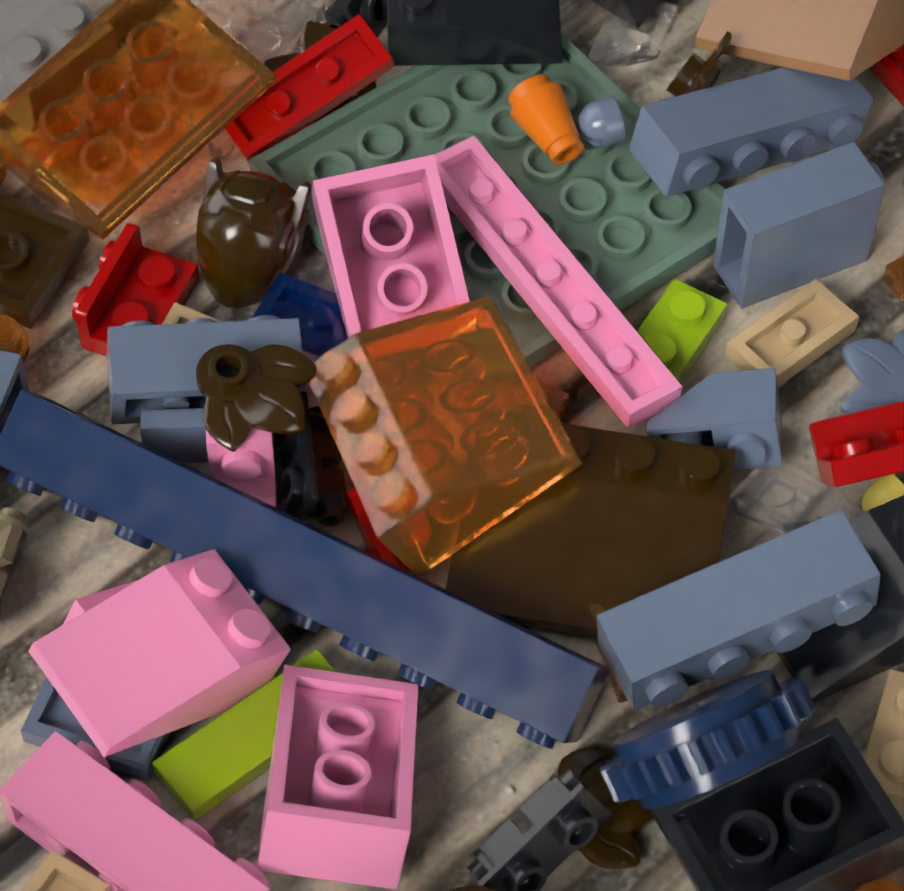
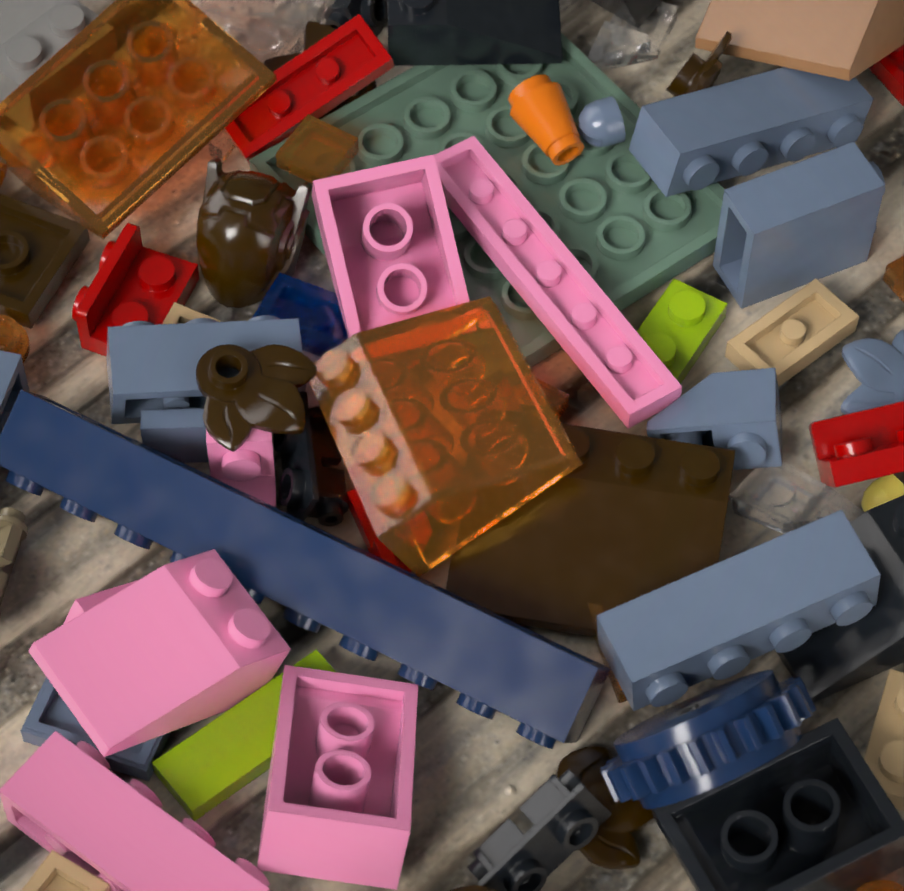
(316, 150): none -> clear orange tile

